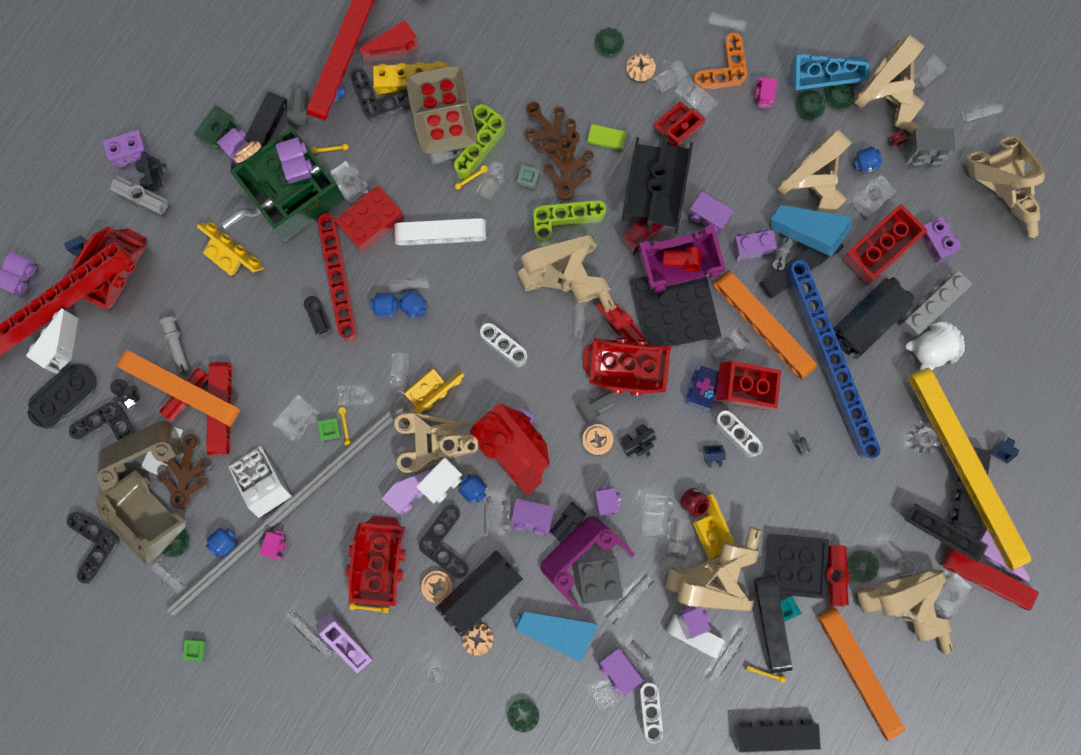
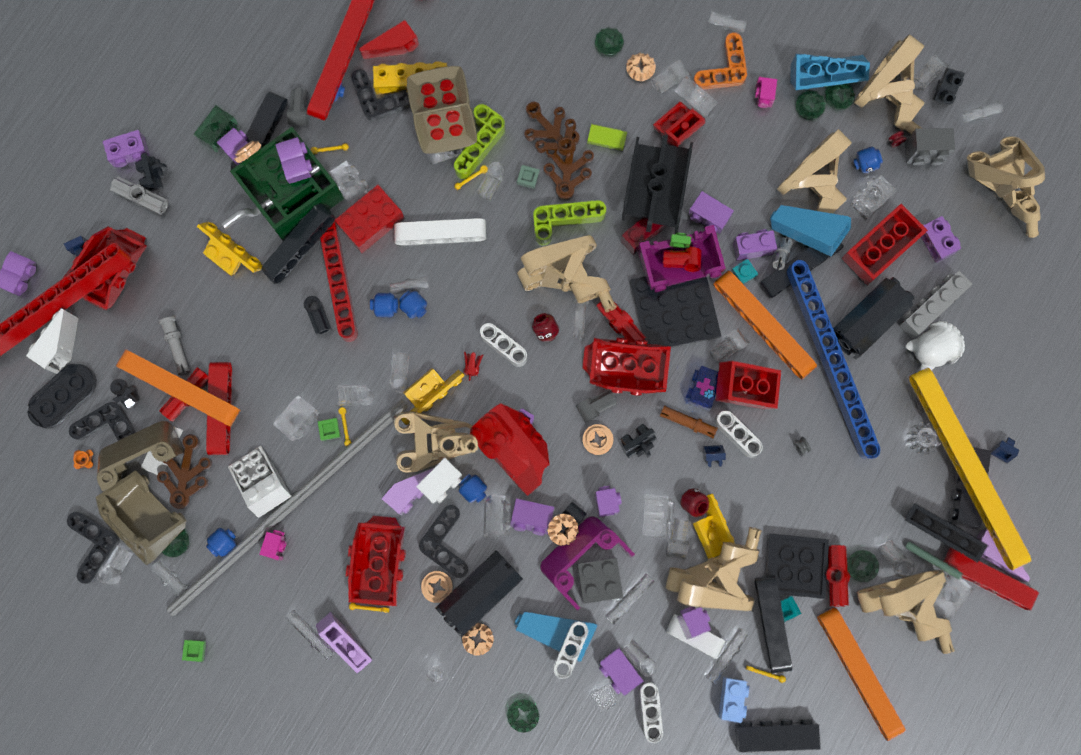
(78, 455): none -> orange plate
(116, 564): none -> clear piece
(298, 243): none -> black beam
(471, 365): none -> red piece
(545, 327): none -> dark red head
(555, 526): none -> light nougat gear
(570, 660): none -> white beam
(680, 240): none -> bright green plate
(696, 425): none -> dark orange pin
(732, 699): none -> light blue brick
(745, 271): none -> teal plate
(934, 560): none -> sand green bar
(948, 86): none -> black hips

